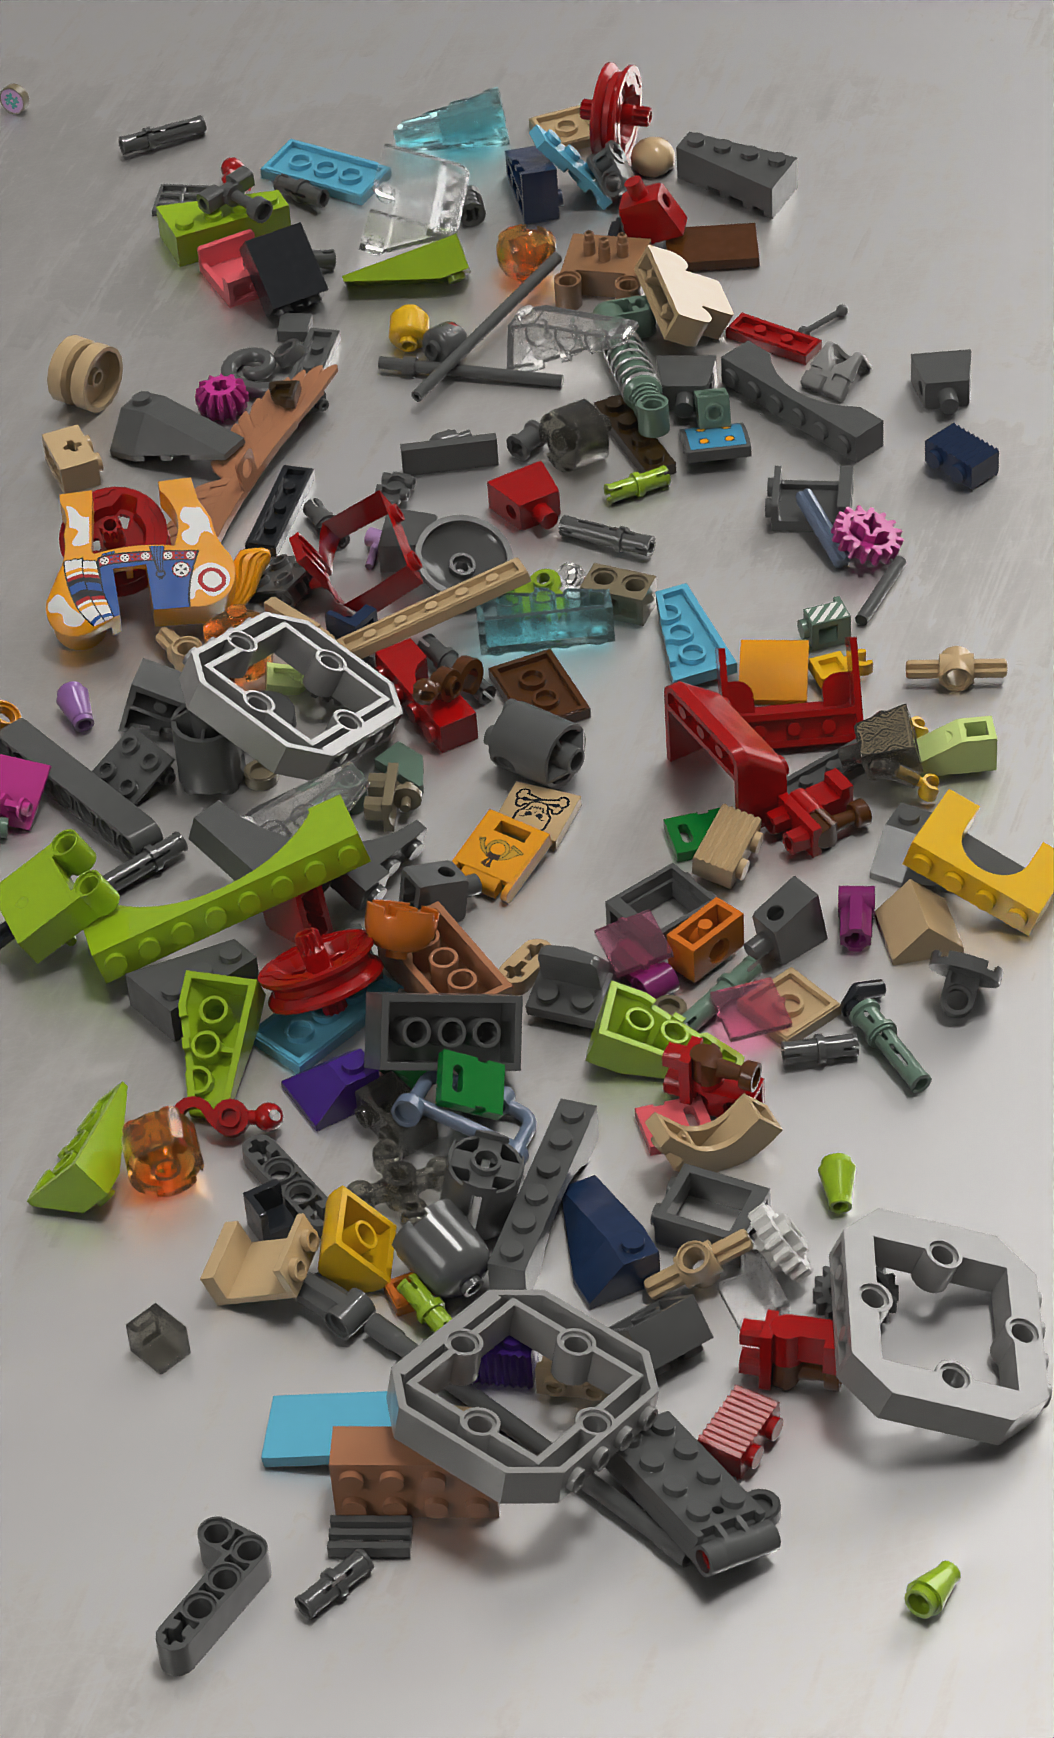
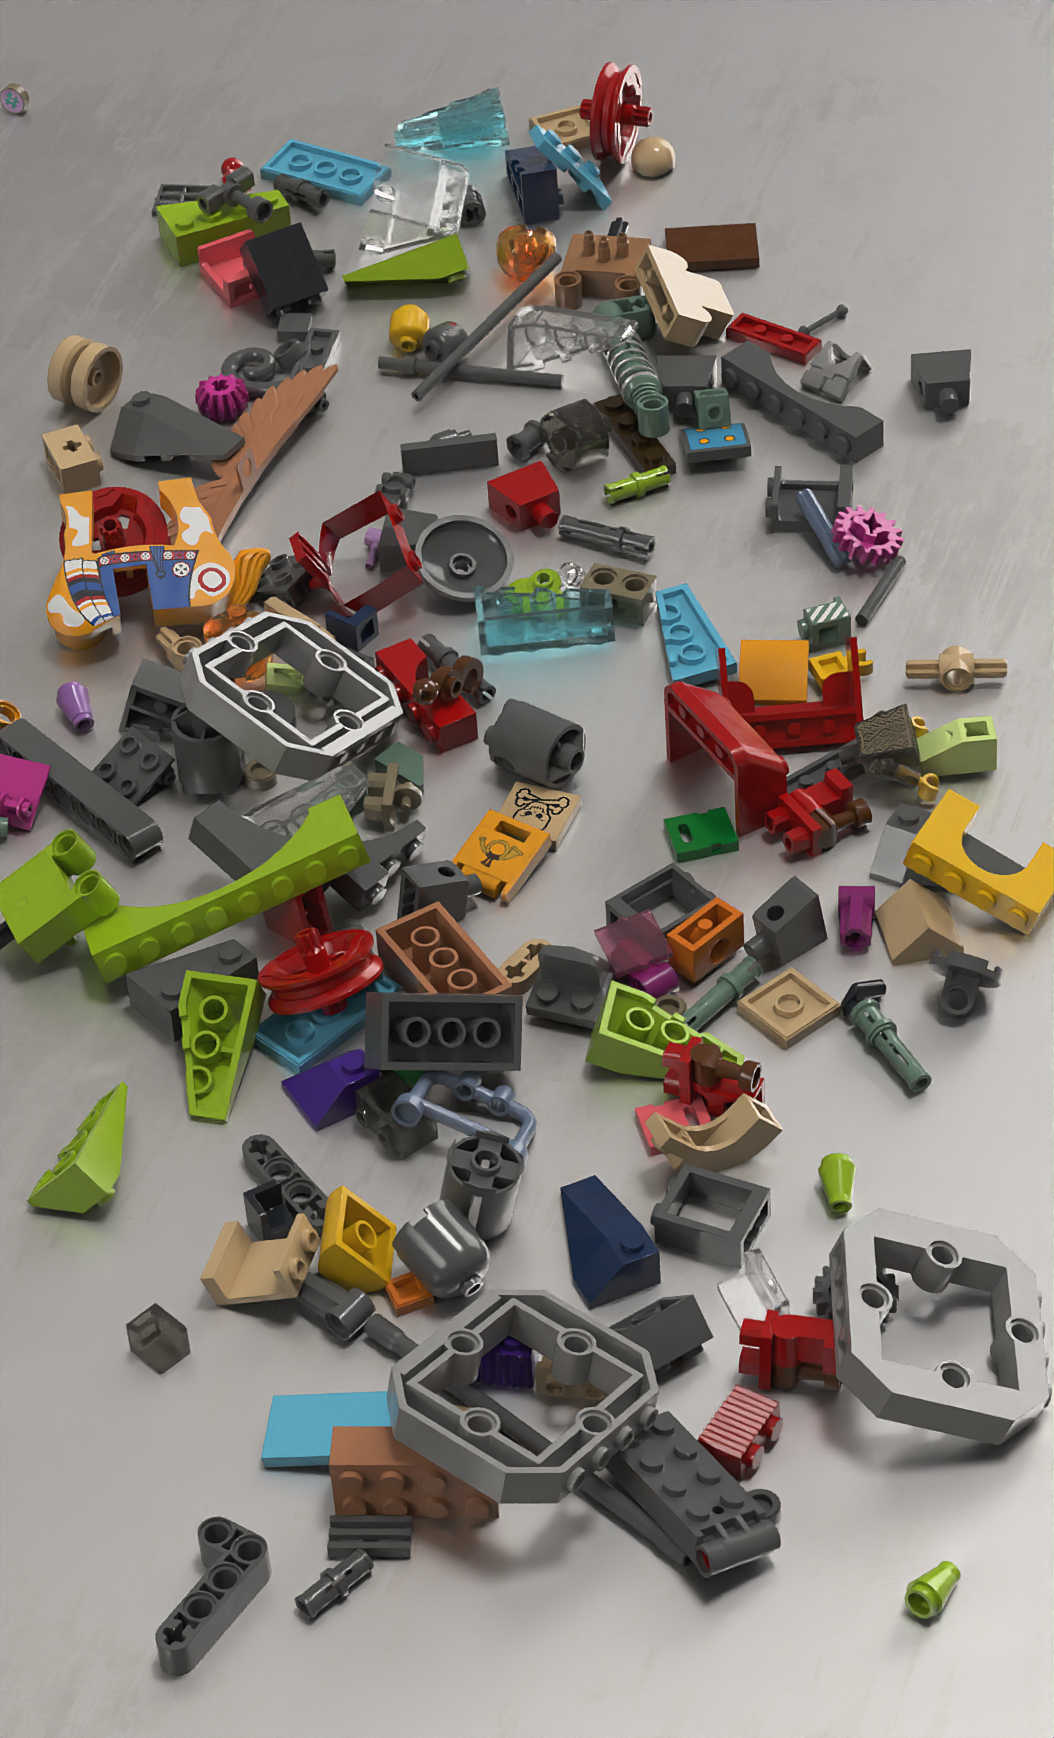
(150, 138): dark grey pin -> none
(150, 859): dark grey pin -> none
(162, 1152): clear orange brick -> none
(231, 1116): red piece -> none
(281, 509): black tile -> none
(285, 392): dark brown tile -> none
(318, 515): dark grey pin -> none
(400, 926): orange cylinder -> none
(400, 1182): clear smoke gear -> none
(429, 1308): lime pin -> none
(436, 609): tan tile -> none
(478, 1086): green piece -> none
(523, 1240): dark grey arch -> none
(542, 683): reddish brown tile -> none
(609, 168): dark grey piece -> none
(650, 212): red torso -> none
(691, 1252): tan axle -> none
(727, 846): tan brick -> none
(738, 171): dark grey wedge -> none
(751, 1009): clear pink piece -> none
(780, 1242): white gear -> none
(820, 1048): dark grey pin -> none
(962, 456): dark blue brick -> none

